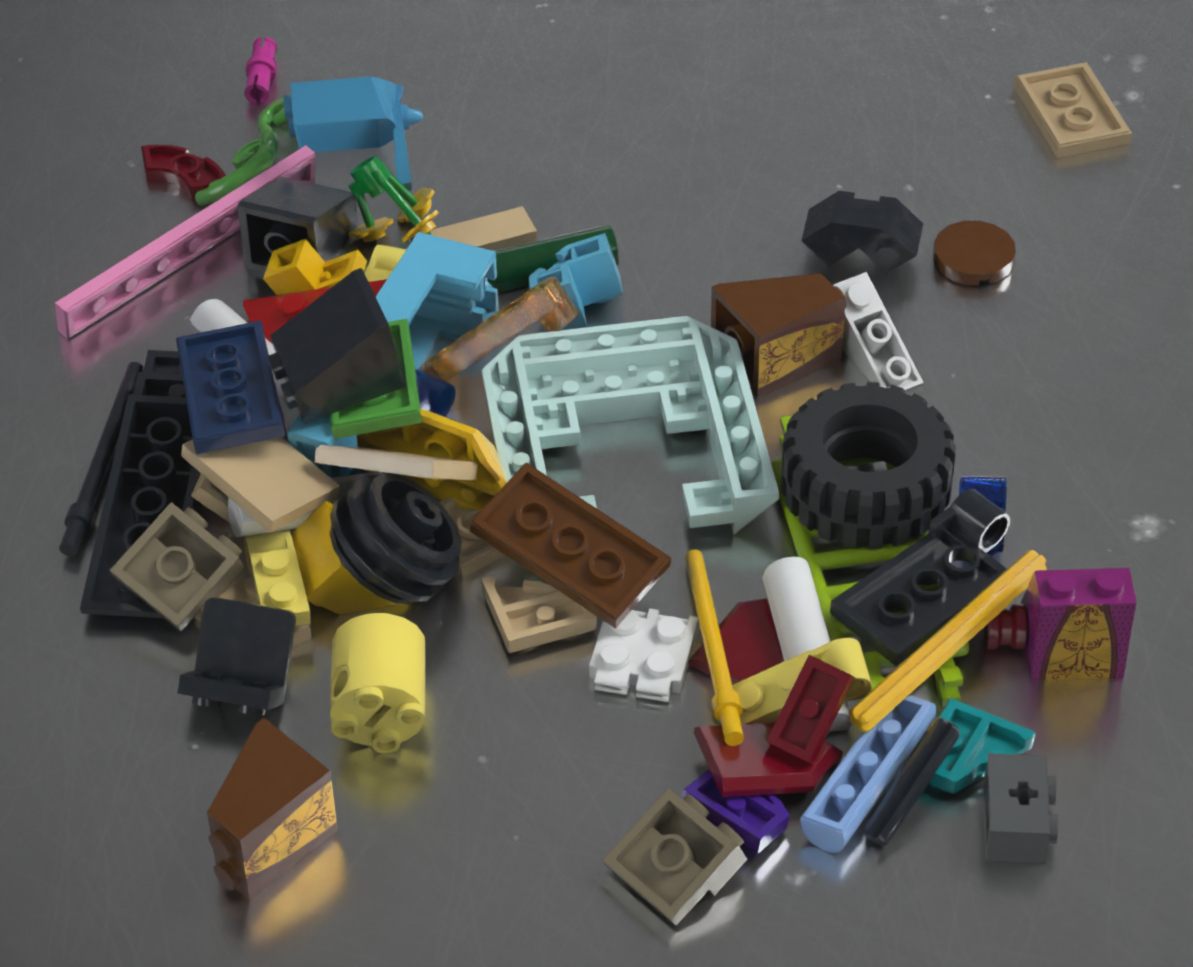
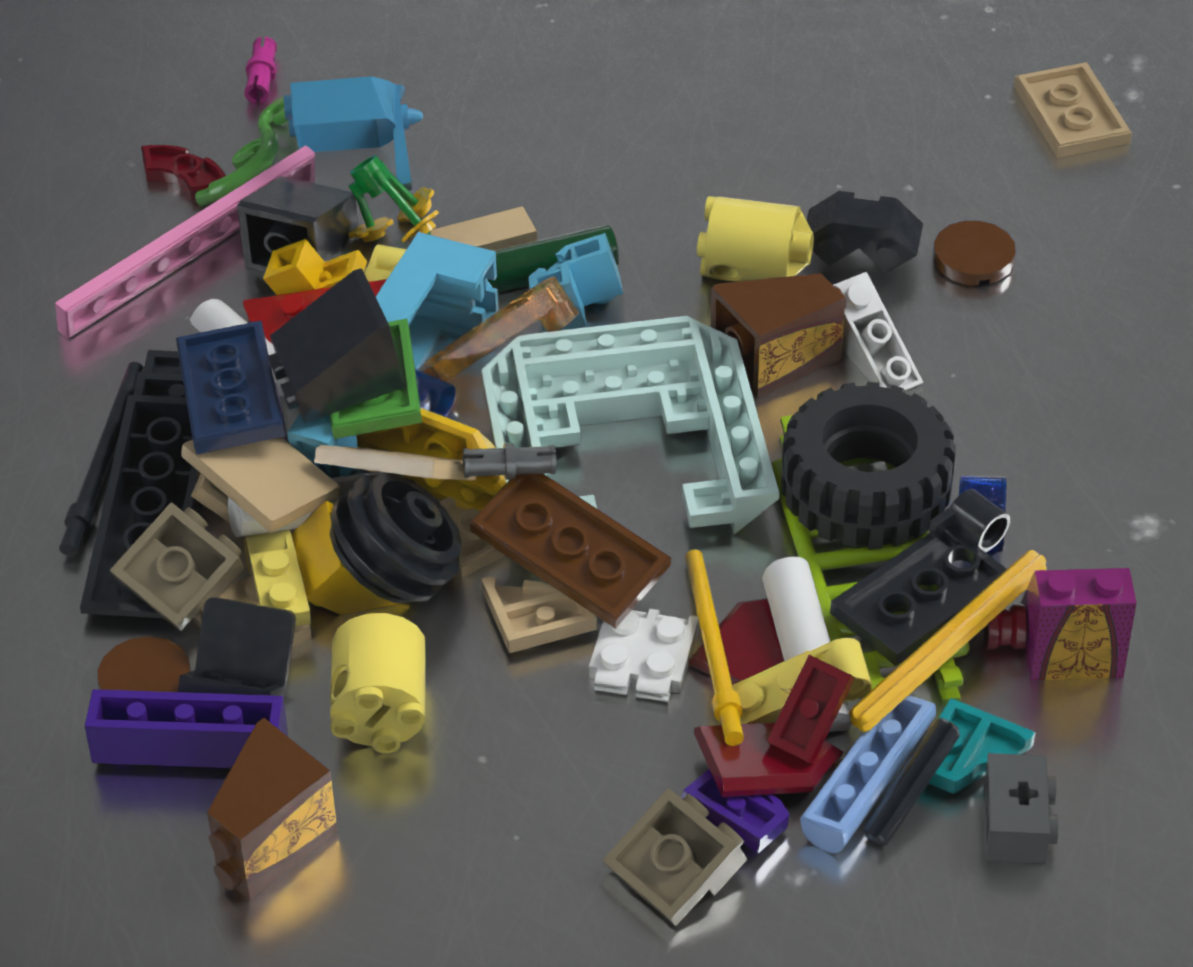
(143, 665): none -> reddish brown tile
(175, 726): none -> dark purple brick
(509, 461): none -> dark grey pin
(753, 240): none -> light yellow cylinder

